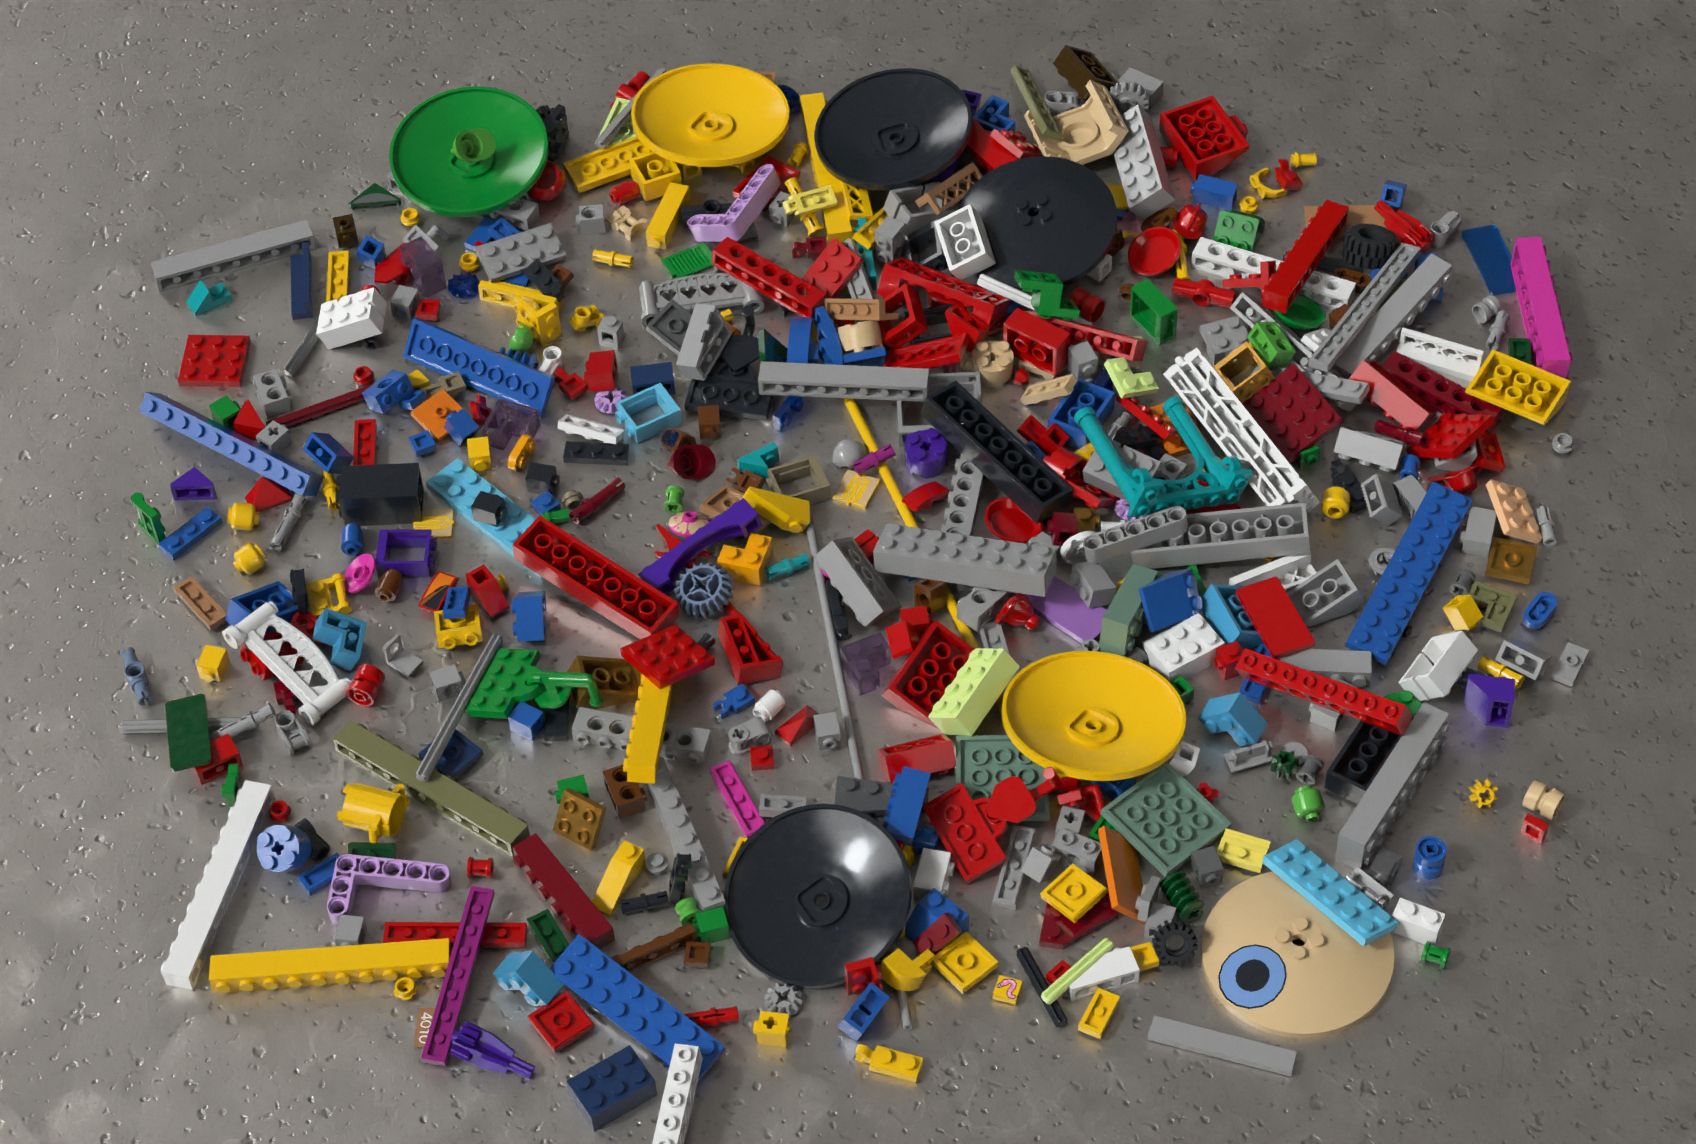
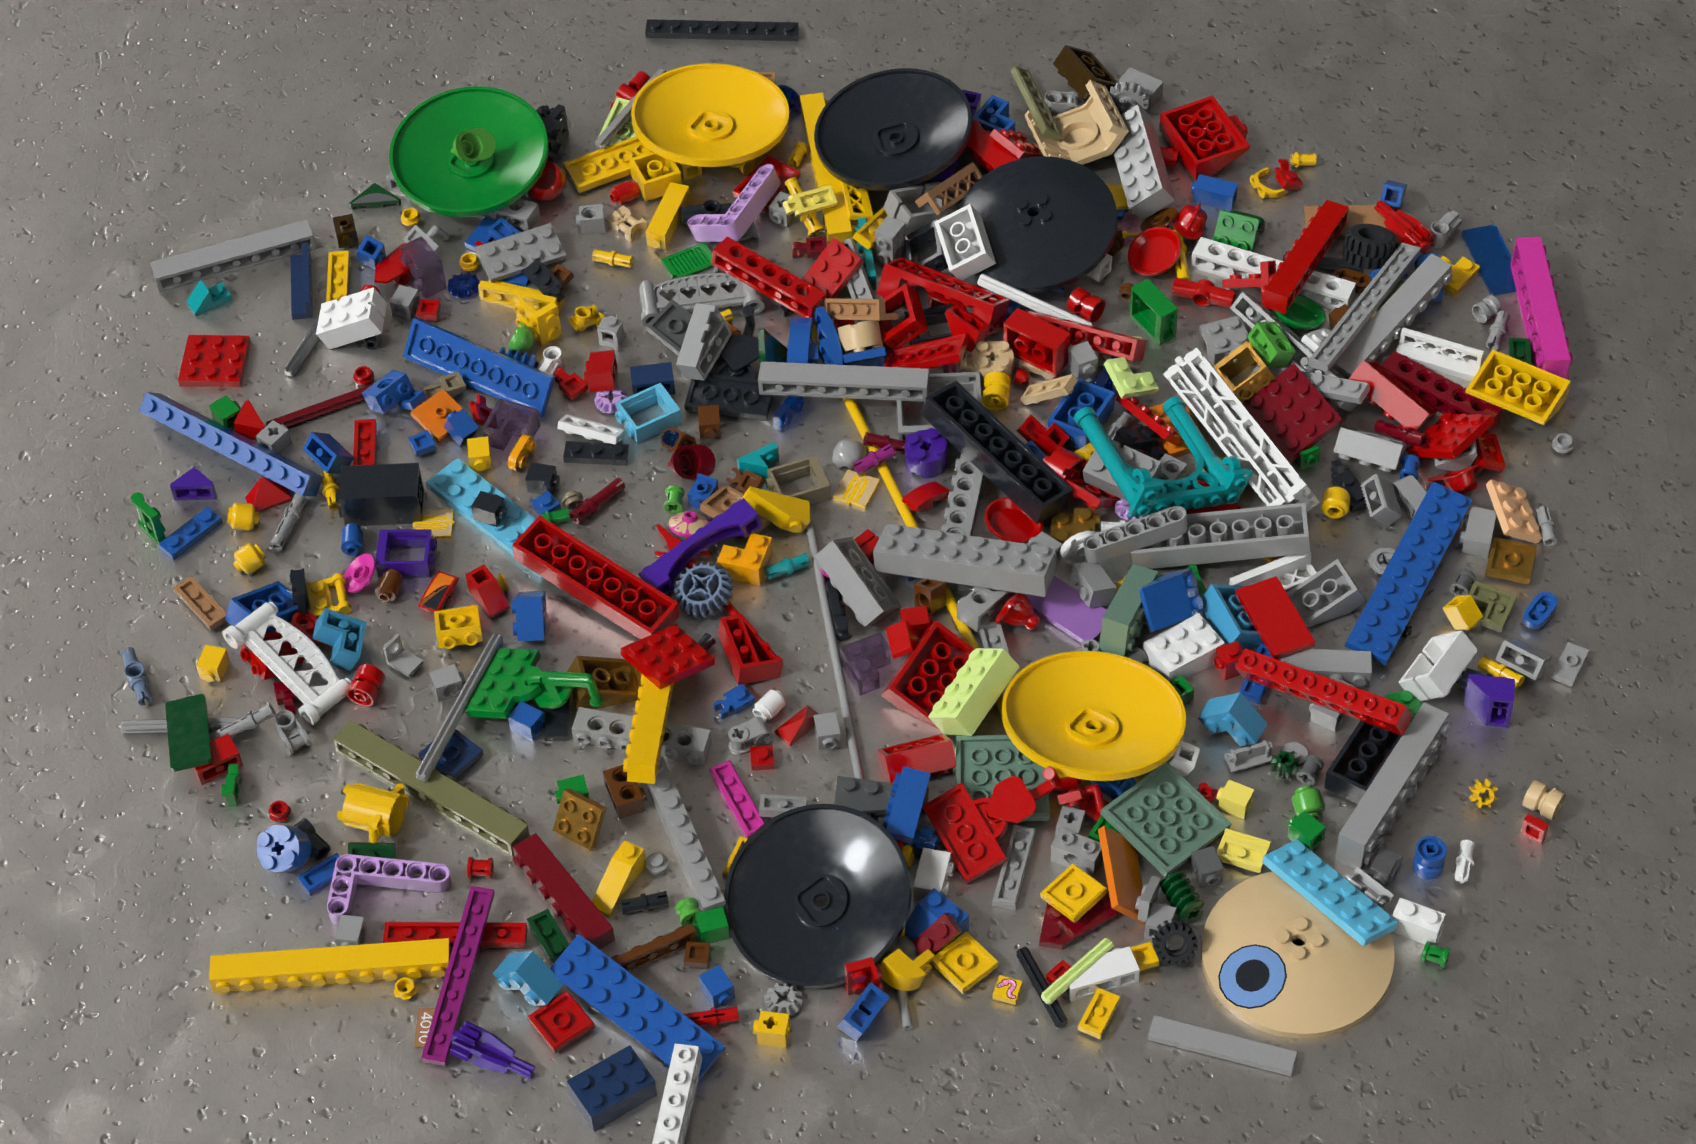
(217, 885): white brick -> none
(272, 393): light grey brick -> none
(418, 379): yellow tile -> none
(456, 602): blue plate -> none
(678, 876): black hinge -> none
(701, 490): none -> blue brick
(717, 987): none -> blue brick
(722, 30): none -> black plate
(881, 441): none -> dark red pin
(890, 1062): yellow plate -> none
(996, 391): none -> yellow wheel
(1041, 863): light grey brick -> none
(1046, 294): green bracket -> none
(1062, 527): dark red brick -> none
(1235, 799): none -> light yellow brick
(1249, 205): yellow plate -> none
(1306, 830): none -> green brick
(1461, 273): none -> yellow plate
(1464, 861): none -> white axle

